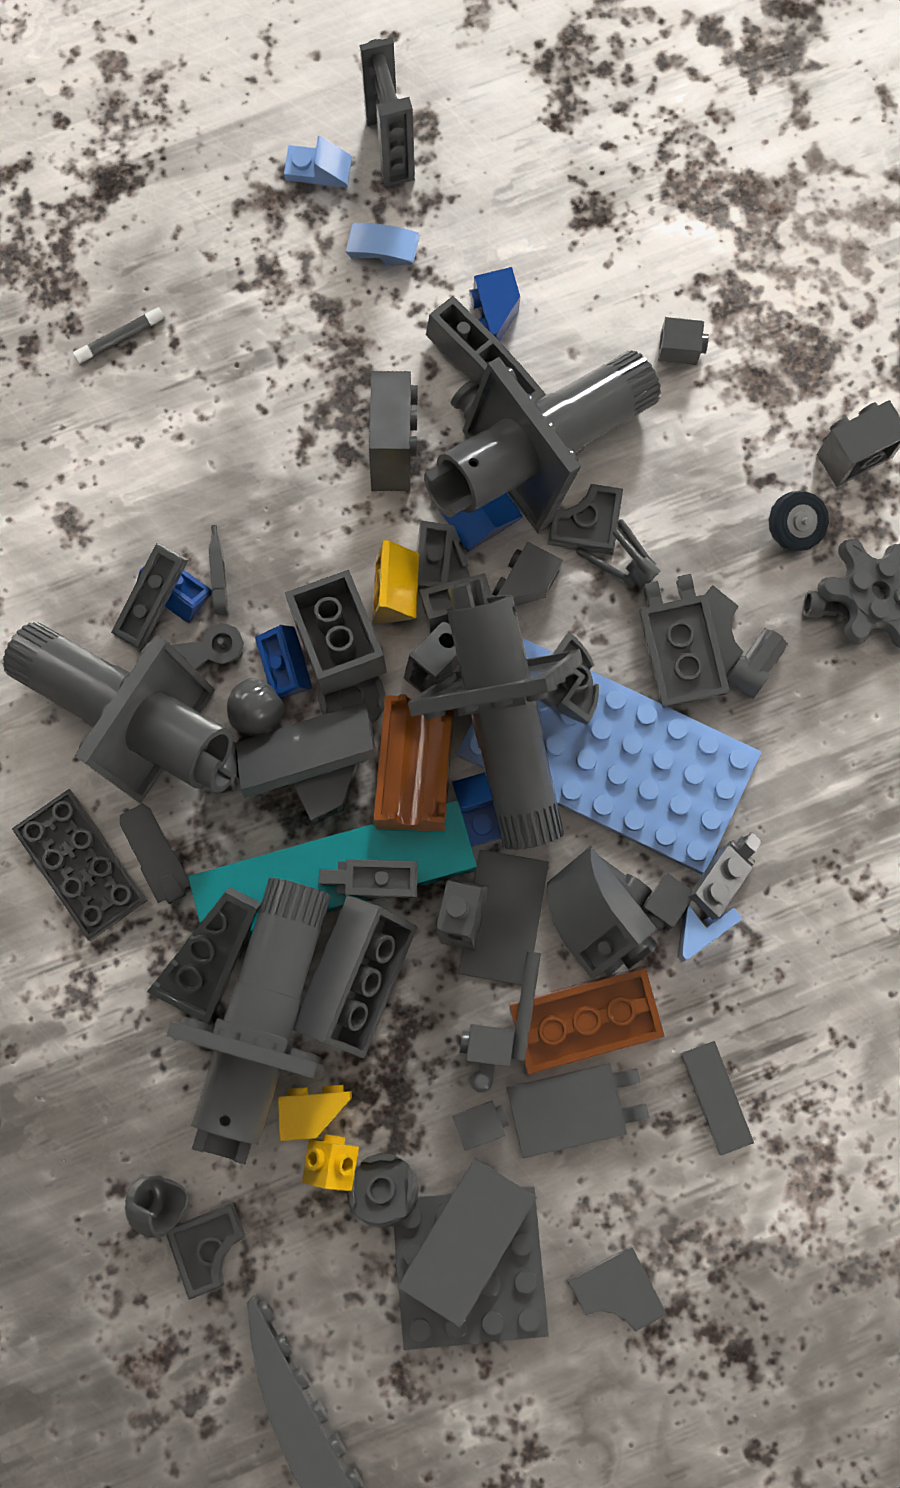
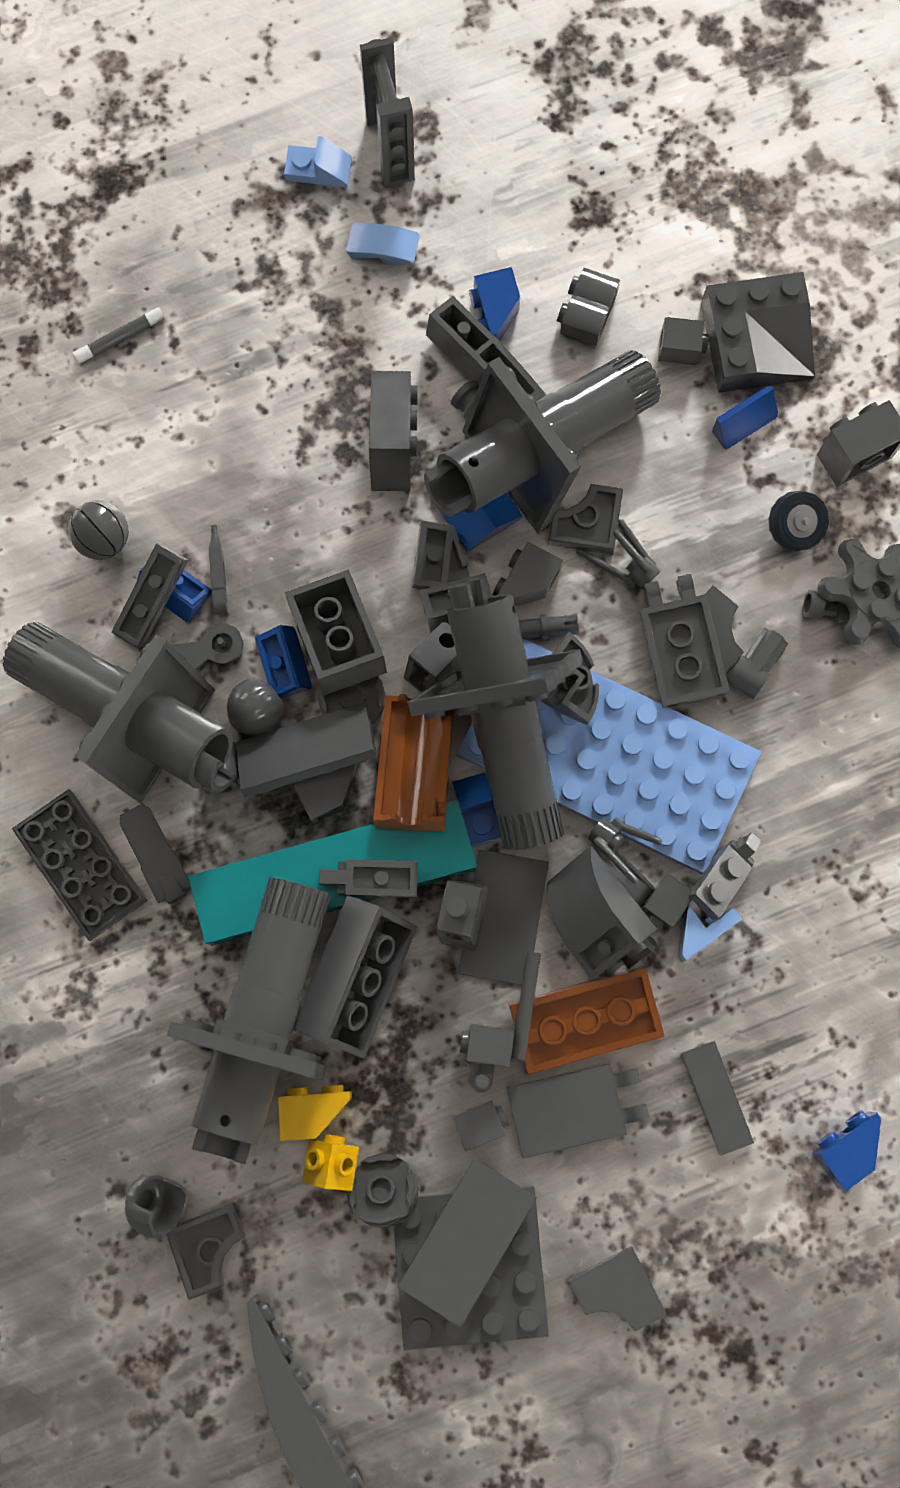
(98, 530): none -> dark grey piece
(206, 961): dark grey wing -> none
(395, 584): yellow slope -> none
(549, 626): none -> dark grey pin
(589, 306): none -> dark grey brick
(608, 839): none -> dark grey plant
(746, 418): none -> blue slope
(759, 331): none -> dark grey slope
(852, 1152): none -> blue slope

